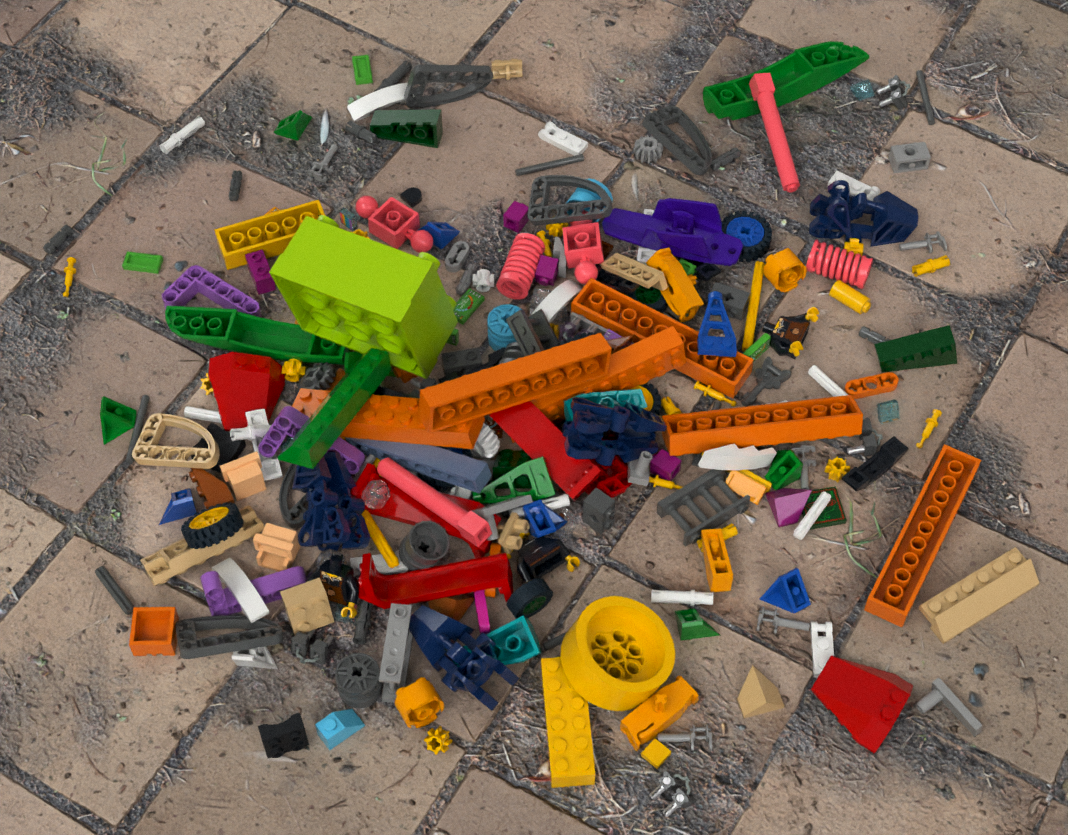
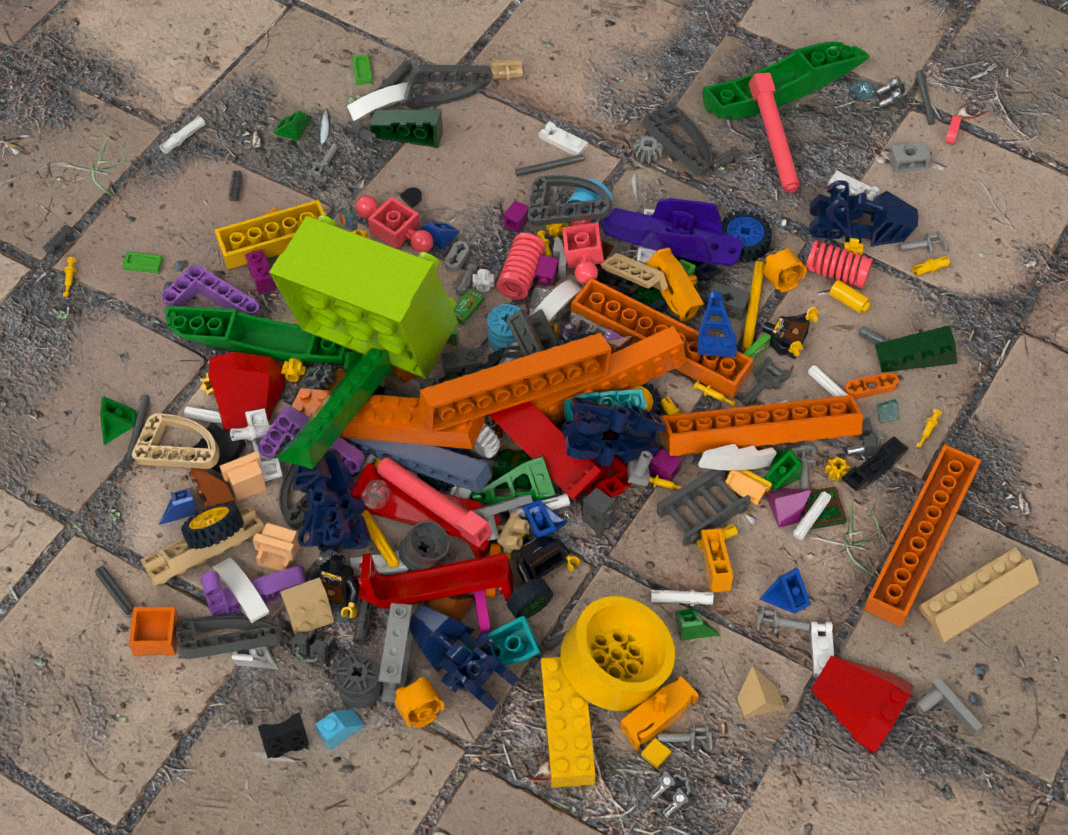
(438, 740): yellow gear -> none
(953, 129): none -> coral beam

